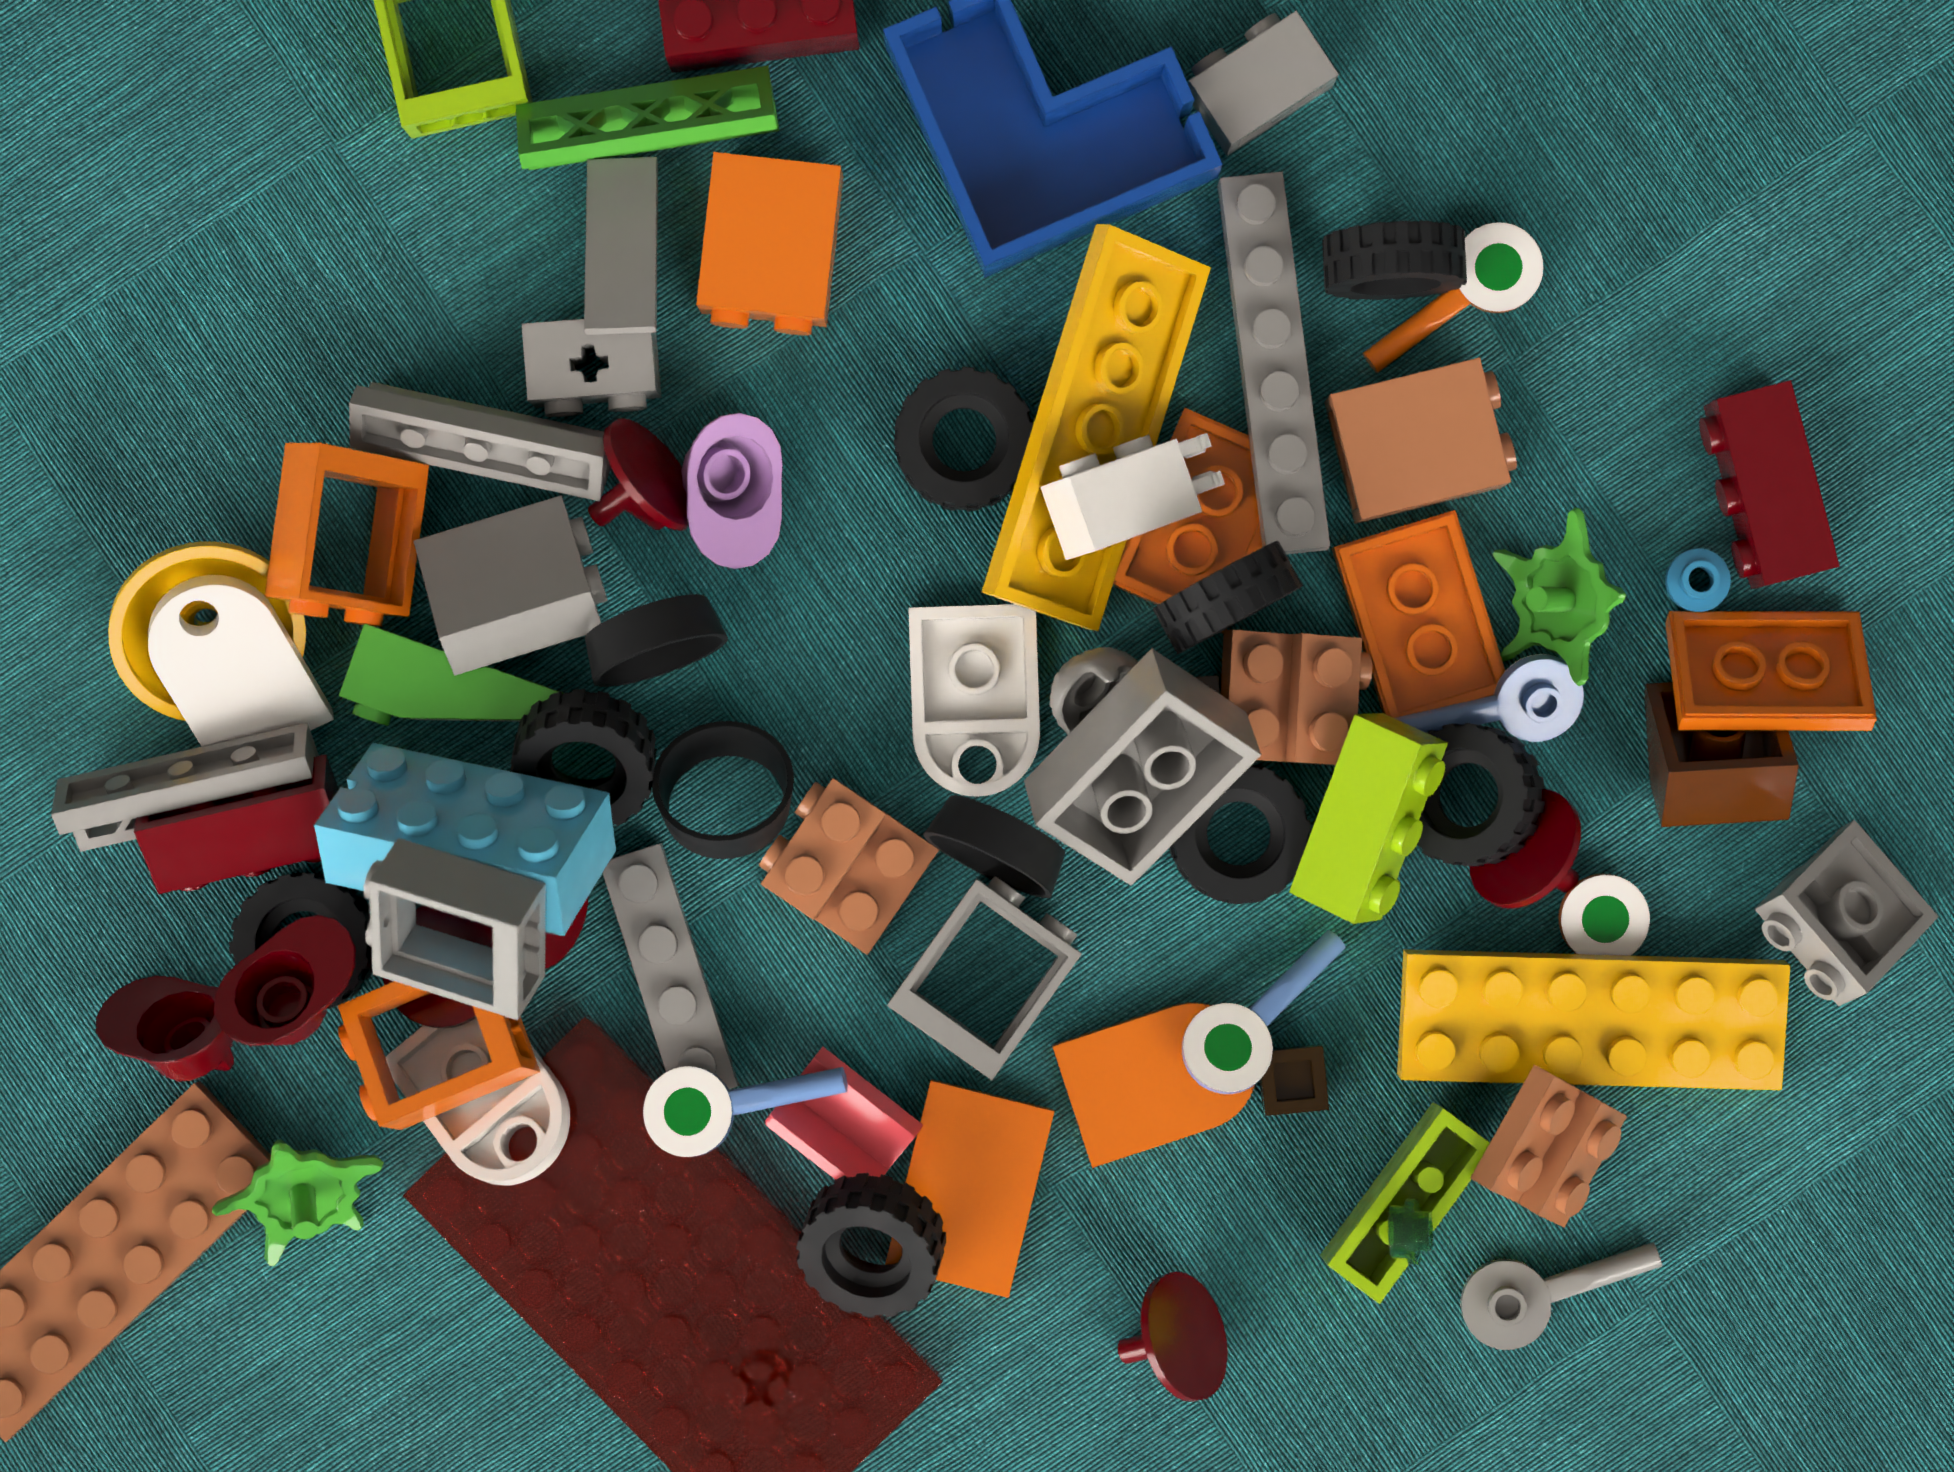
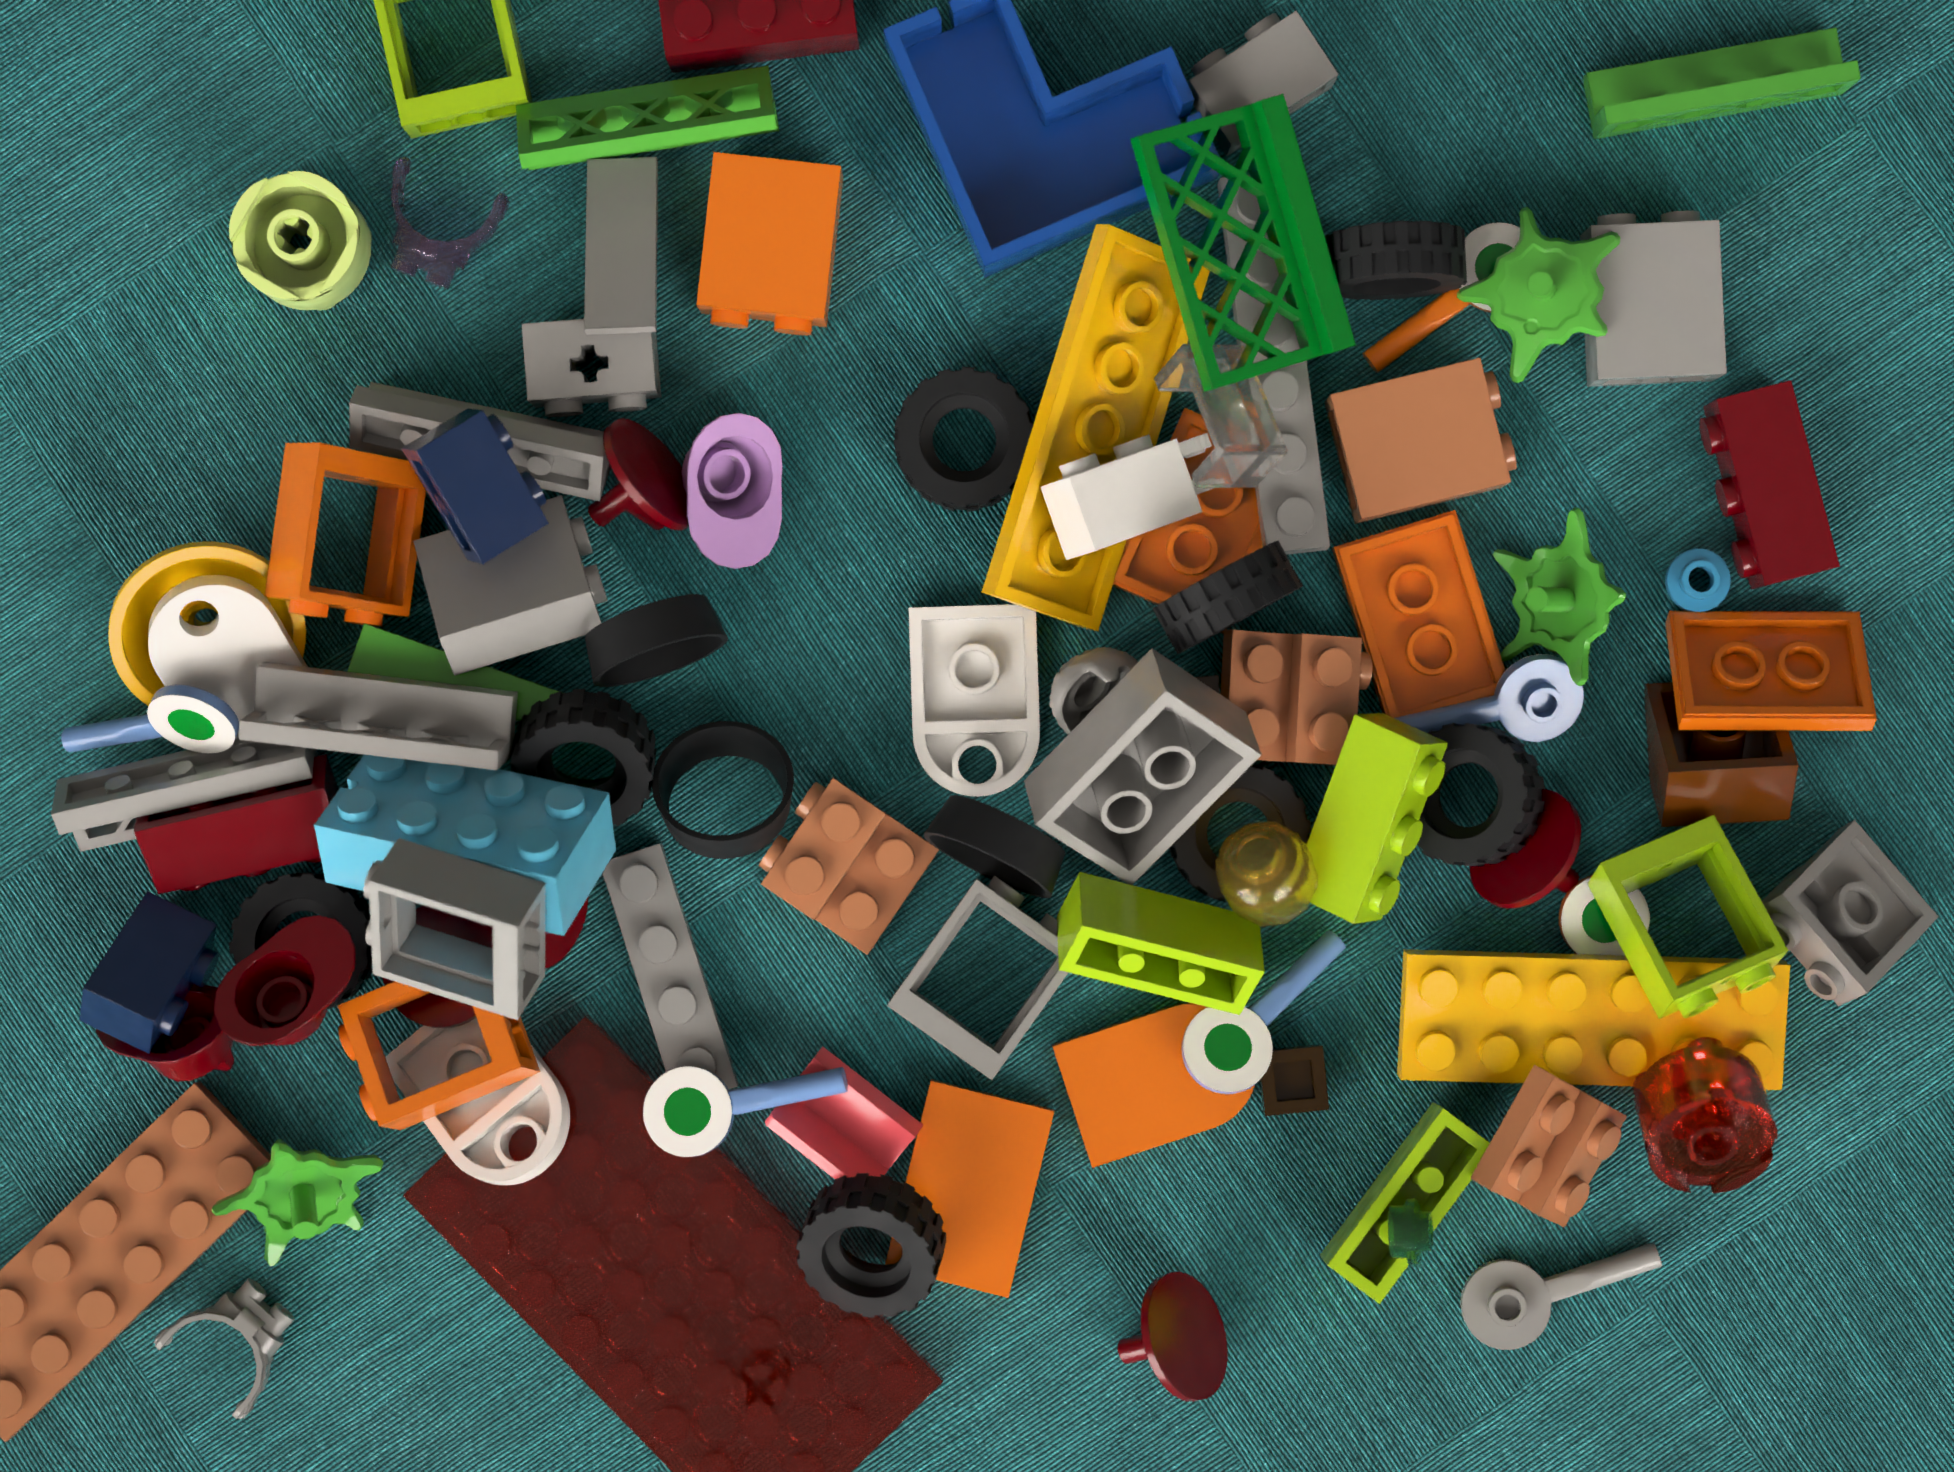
(149, 972): none -> dark blue brick
(176, 712): none -> piece
(257, 1323): none -> light grey helmet
(303, 205): none -> yellowish green brick
(381, 716): none -> light grey fence
(435, 256): none -> helmet
(477, 484): none -> dark blue brick
(1159, 943): none -> lime brick
(1236, 417): none -> clear panel
(1266, 873): none -> clear yellow hair
(1293, 233): none -> green fence
(1543, 291): none -> bright green piece
(1659, 302): none -> light grey brick
(1705, 1117): none -> clear red brick
(1709, 848): none -> lime window
(1717, 83): none -> bright green fence

